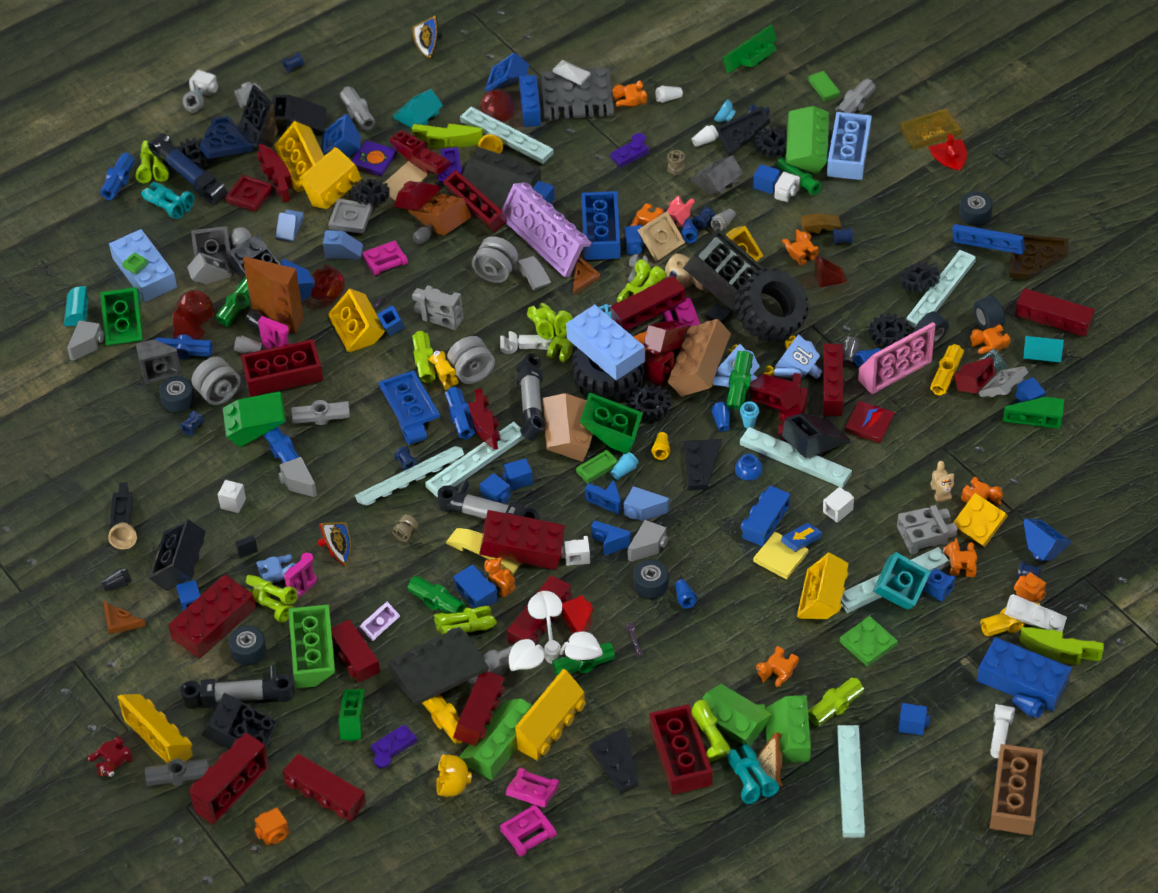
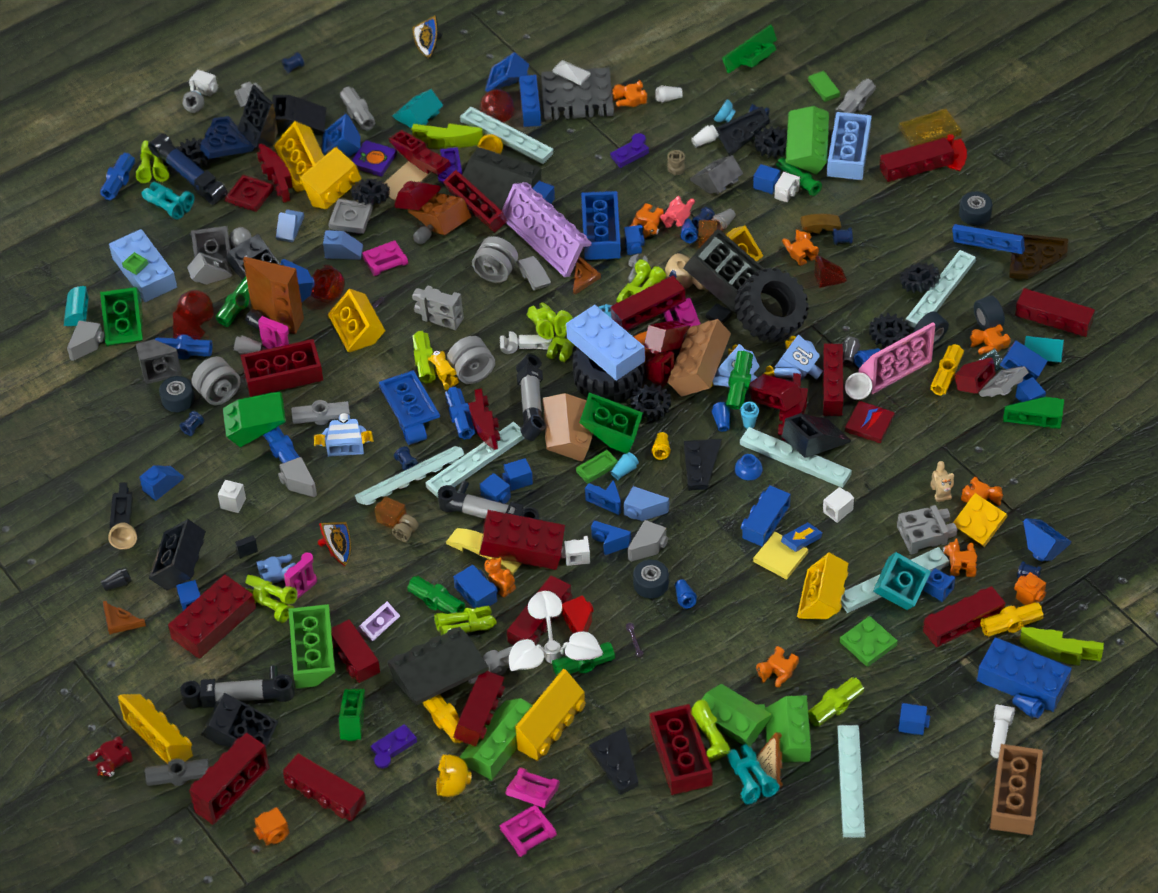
(159, 480): none -> blue slope
(247, 645): black wheel -> none
(344, 437): none -> light blue torso
(389, 512): none -> clear orange brick
(391, 321): blue brick -> none
(661, 236): tan plate -> none
(706, 229): none -> clear orange brick
(858, 386): none -> white piece
(916, 159): none -> dark red brick
(962, 616): none -> dark red brick
(1020, 356): none -> blue brick
(1034, 614): white plate -> none

